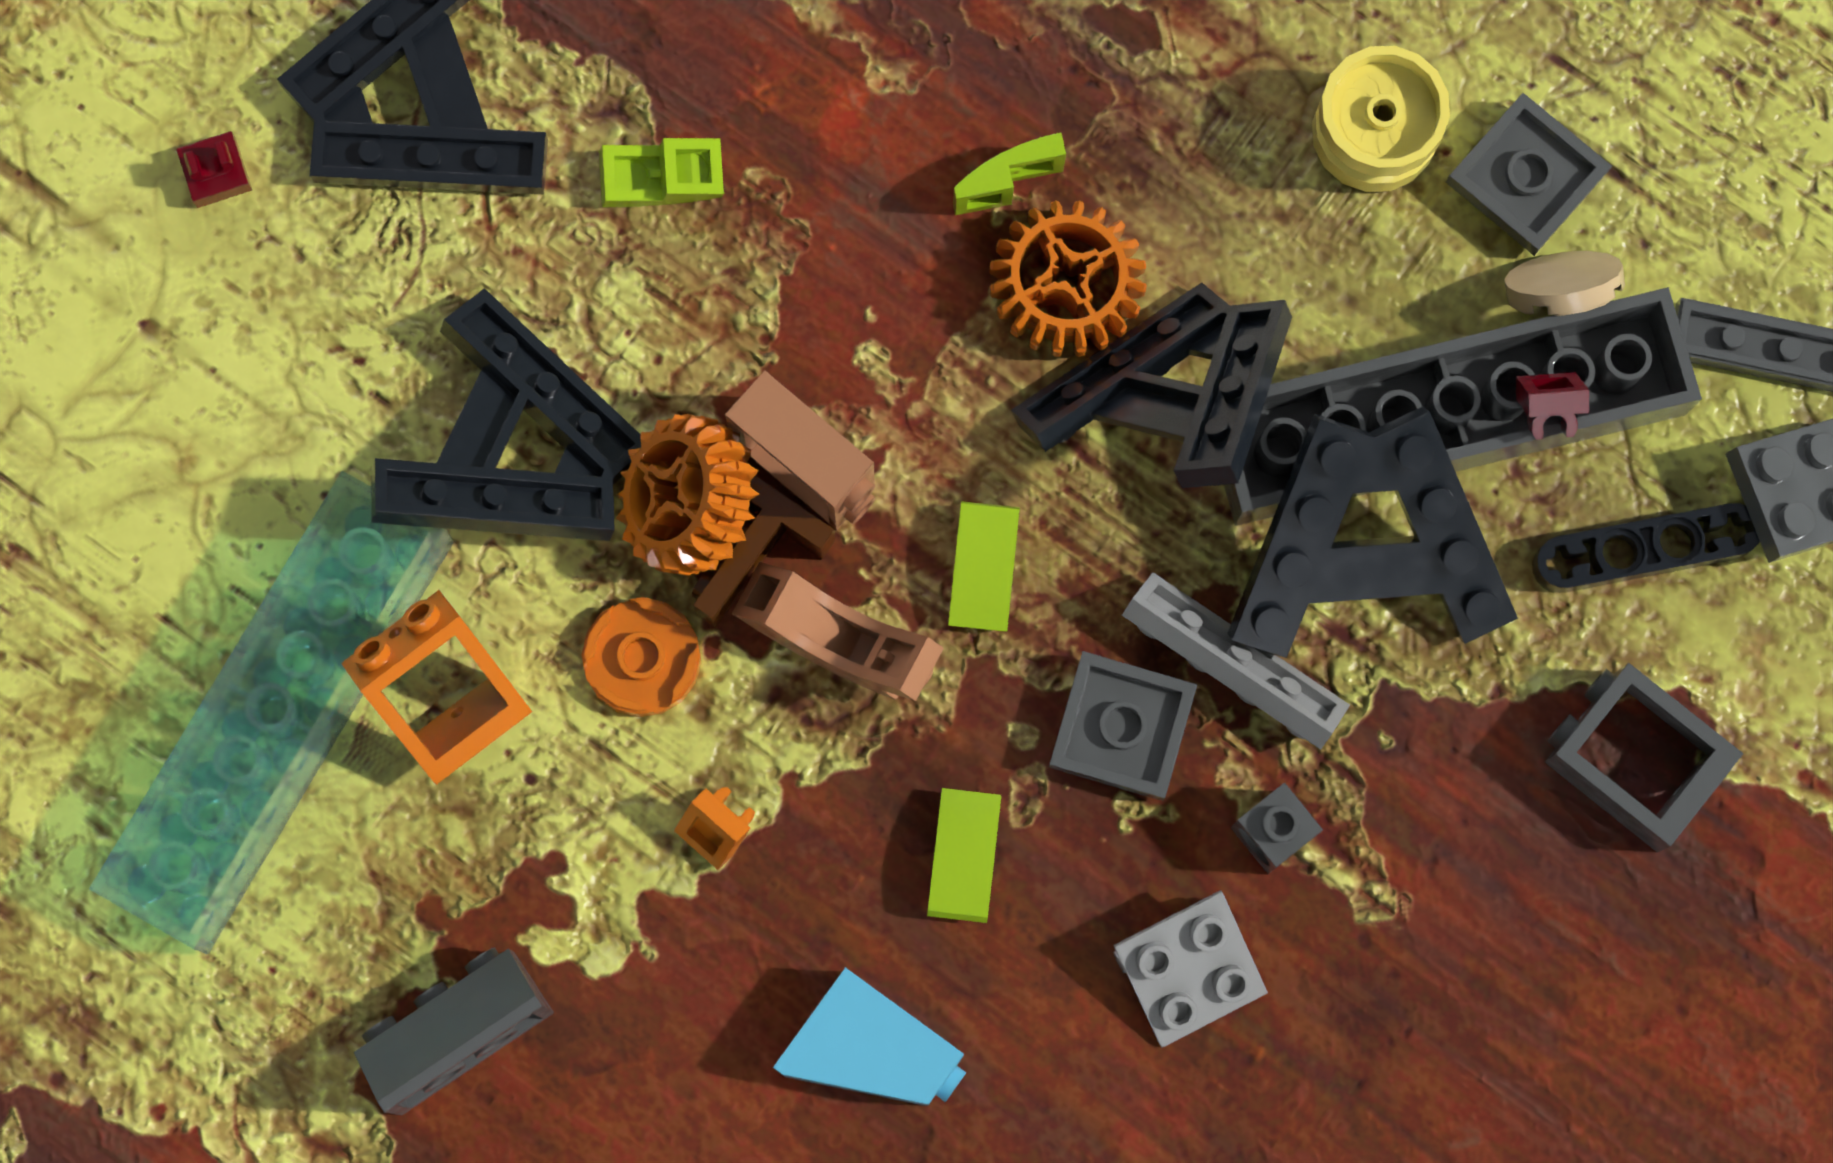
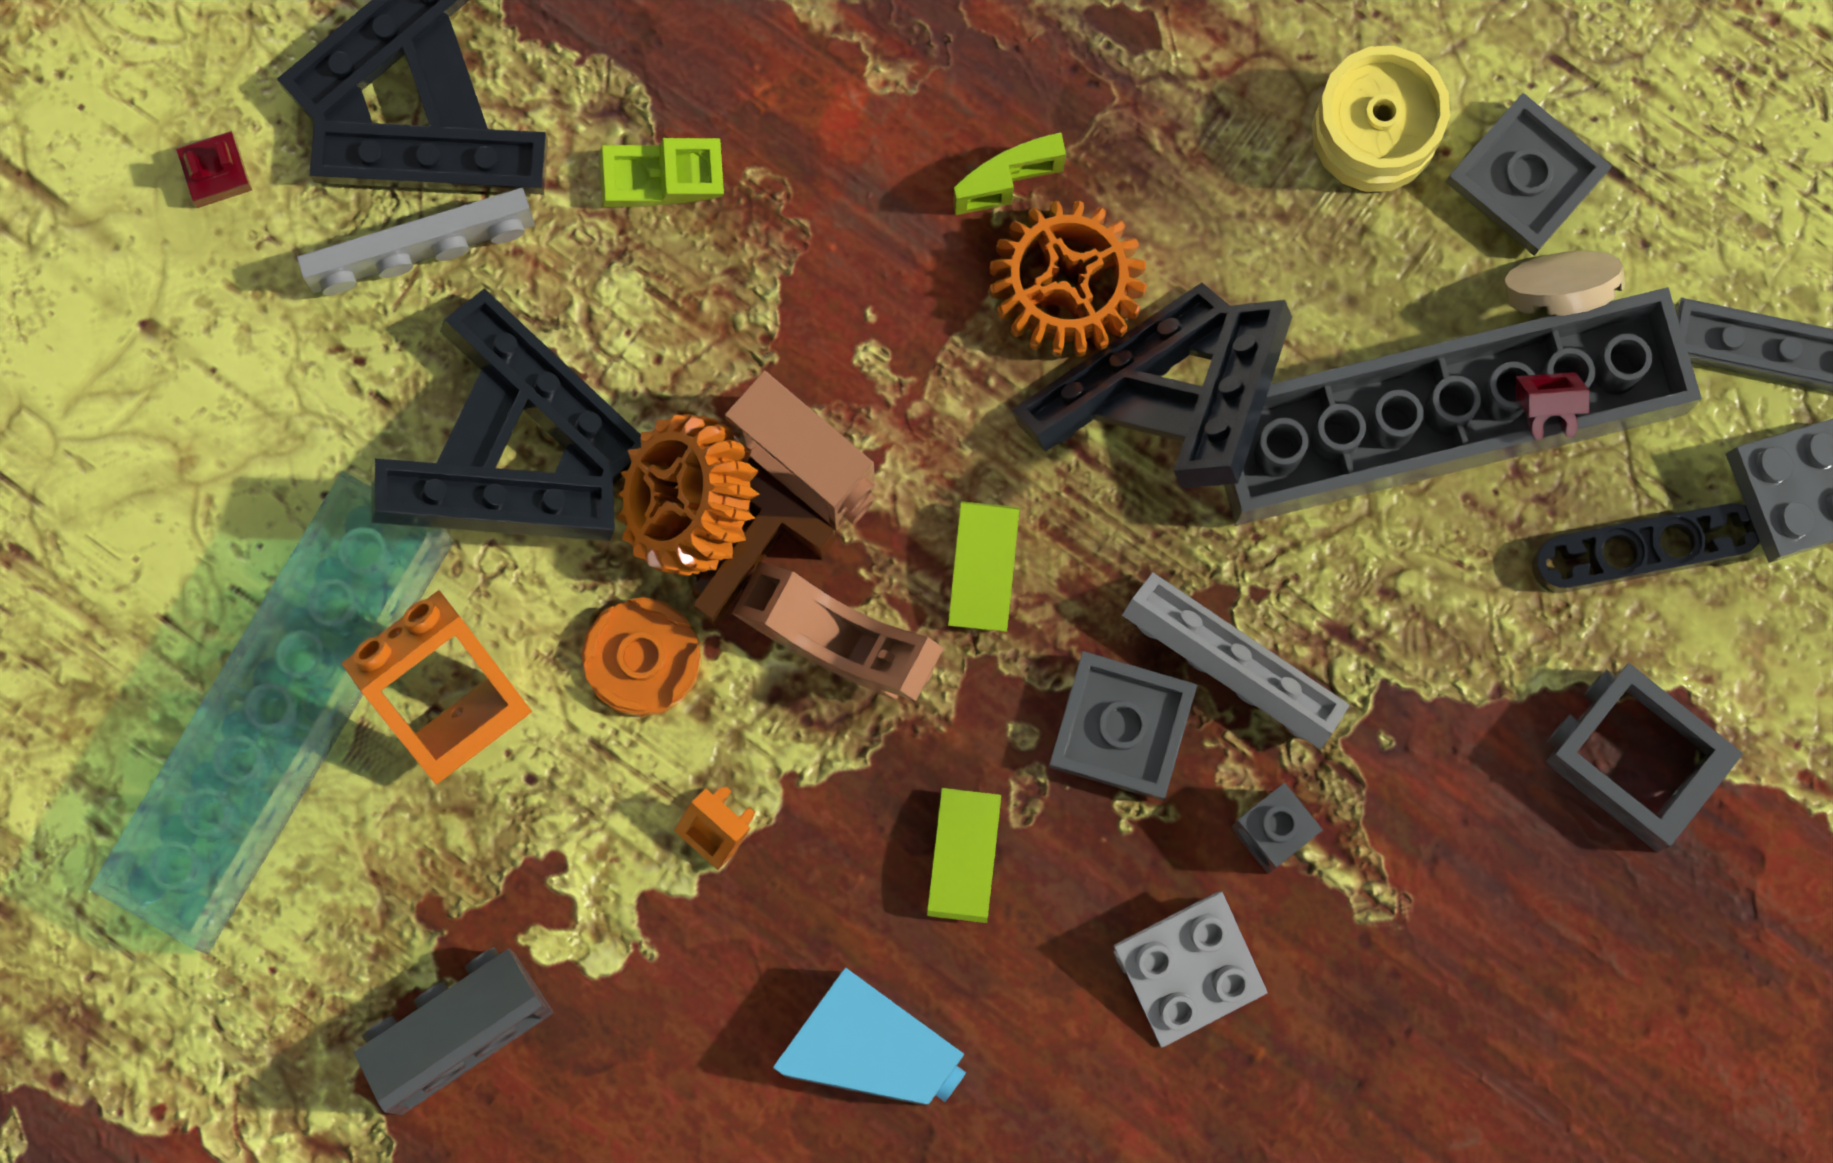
(437, 236): none -> light grey plate
(1305, 566): black plate -> none

